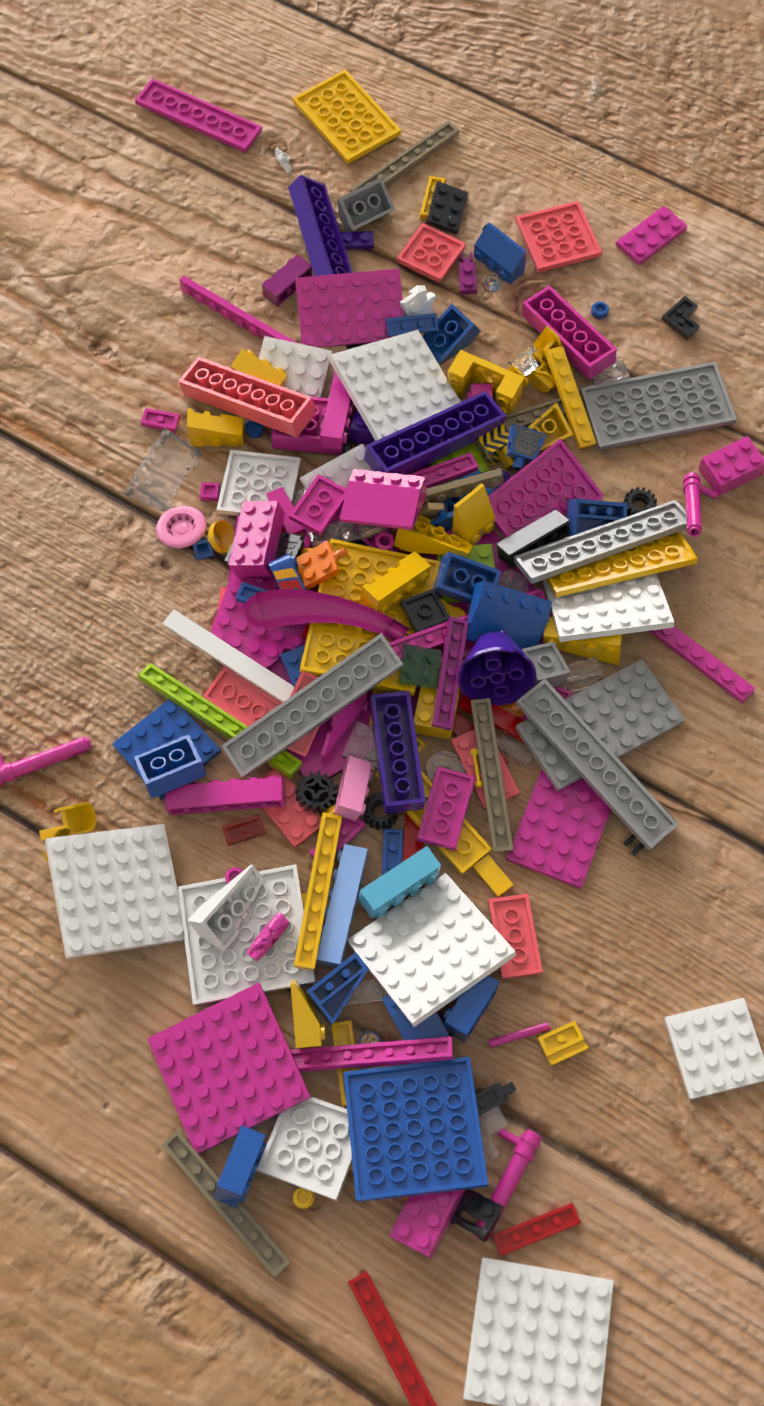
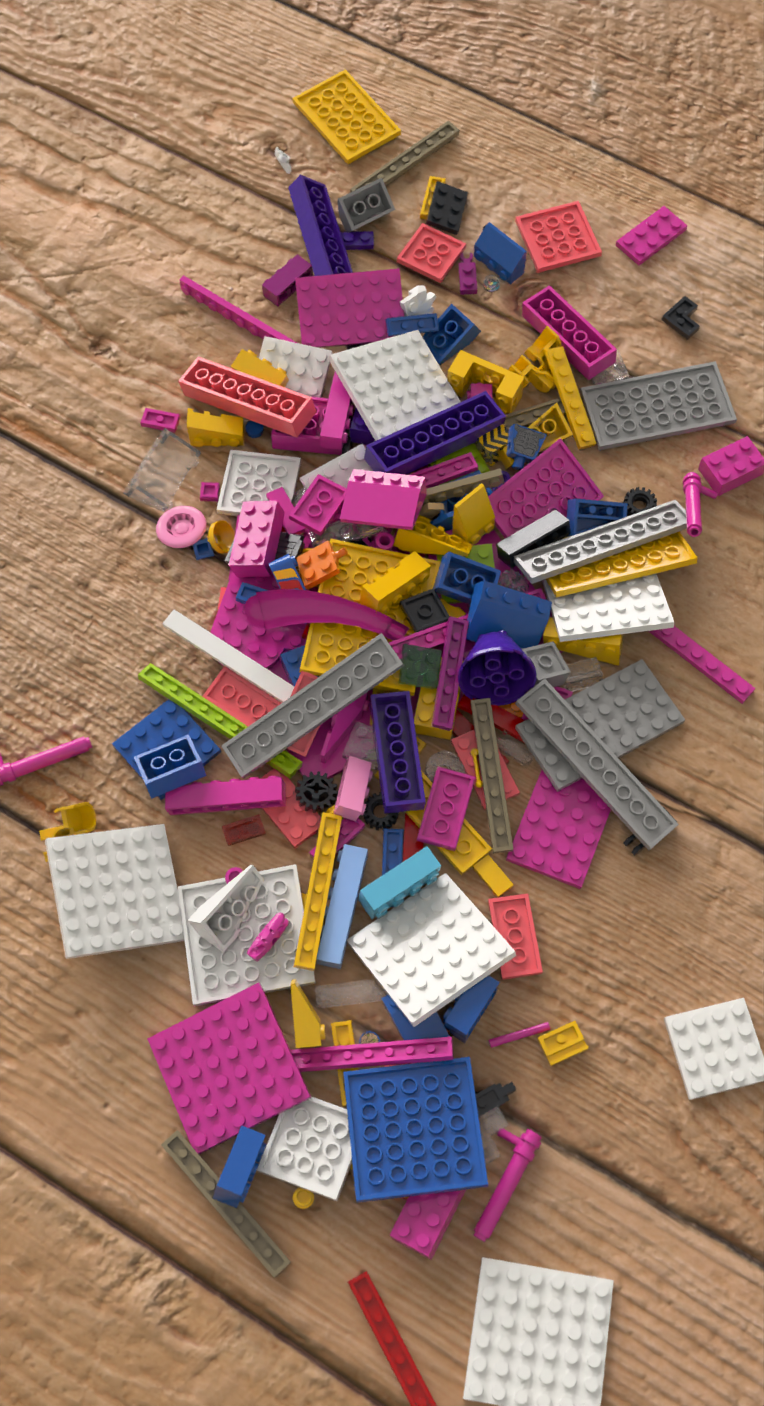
(198, 115): dark pink plate -> none
(337, 987): blue wedge -> none
(480, 1208): black plate -> none
(524, 361): clear slope -> none
(536, 1229): red tile -> none
(600, 310): blue tile -> none

